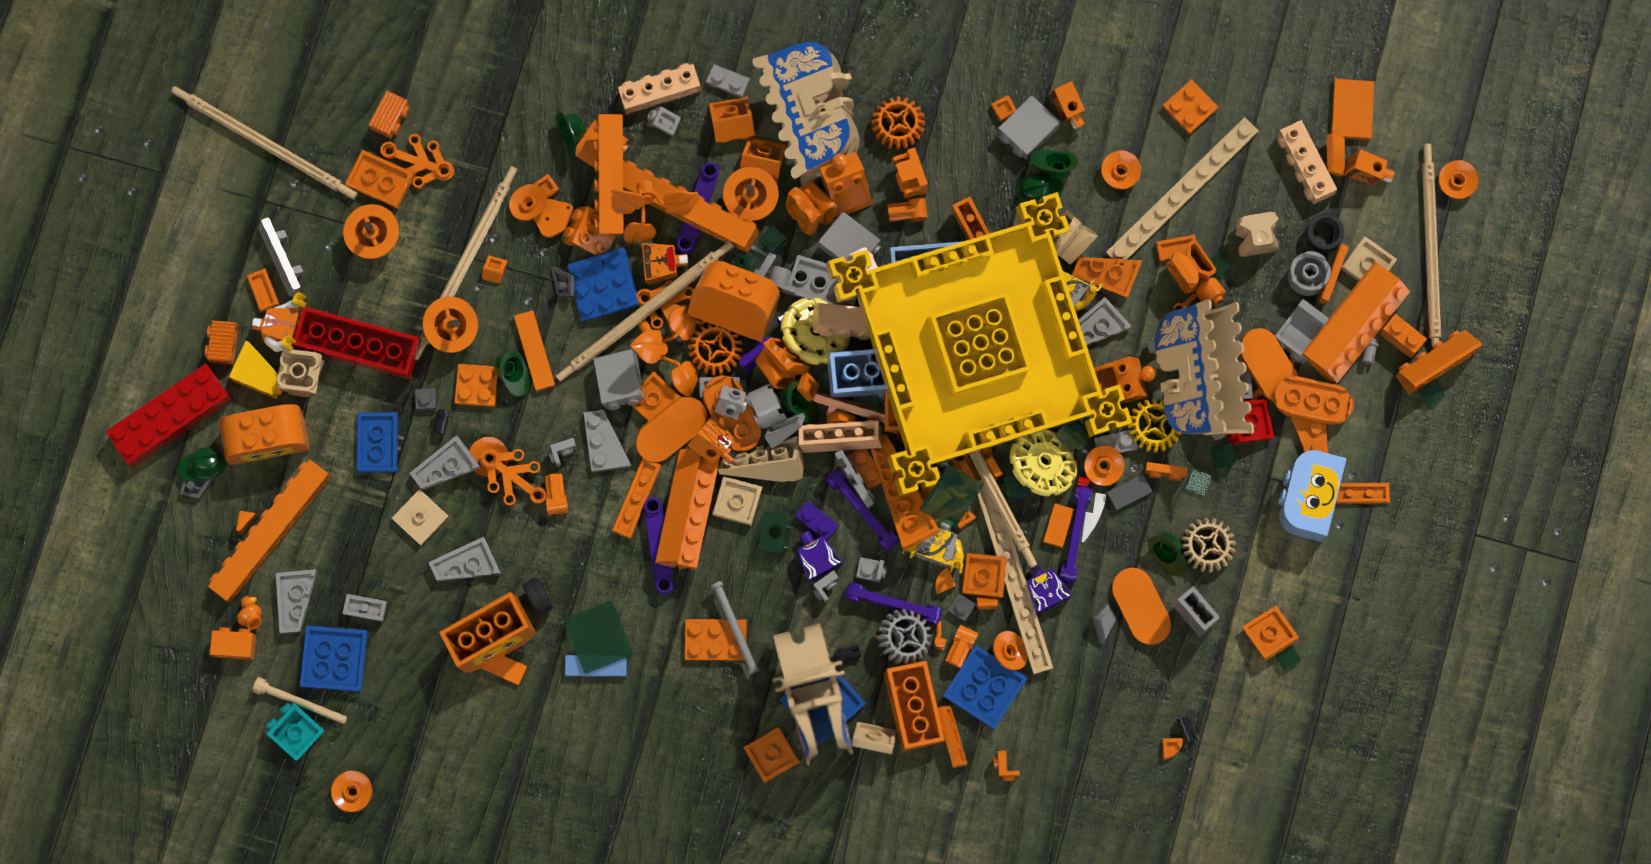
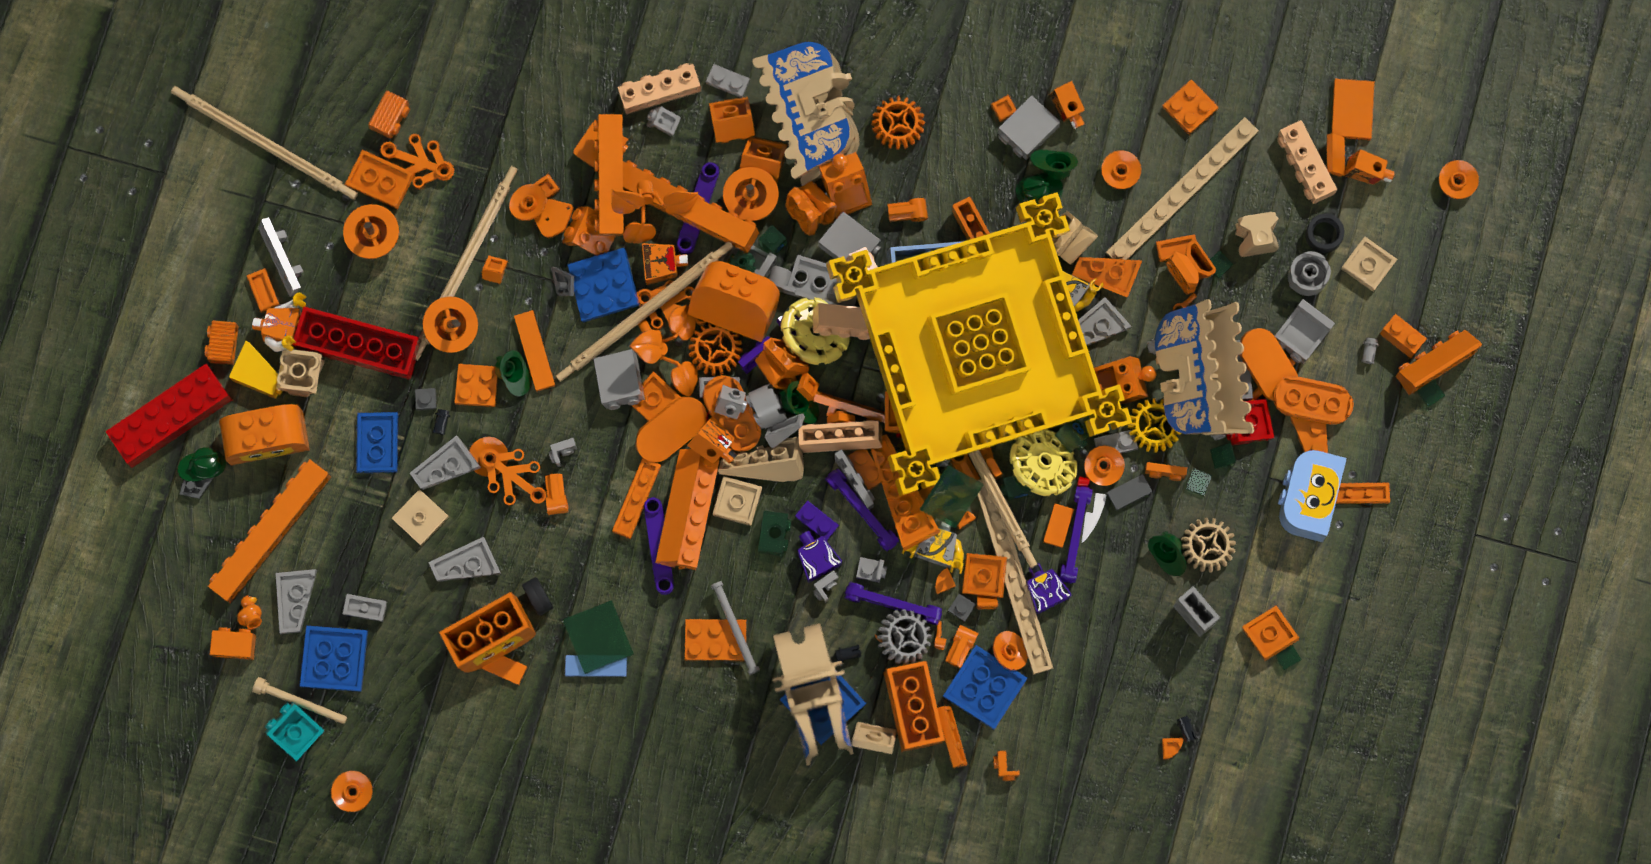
(245, 520): orange slope -> none
(571, 129): dark green piece -> none
(603, 444): light grey wing -> none
(771, 755): orange tile -> none
(854, 374): light blue brick -> none
(910, 174): orange panel -> none
(1103, 622): dark grey piece -> none
(1141, 606): orange tile -> none
(1212, 290): orange head -> none
(1335, 269): orange tile -> none
(1355, 322): orange slope -> none
(1431, 246): tan axle -> none

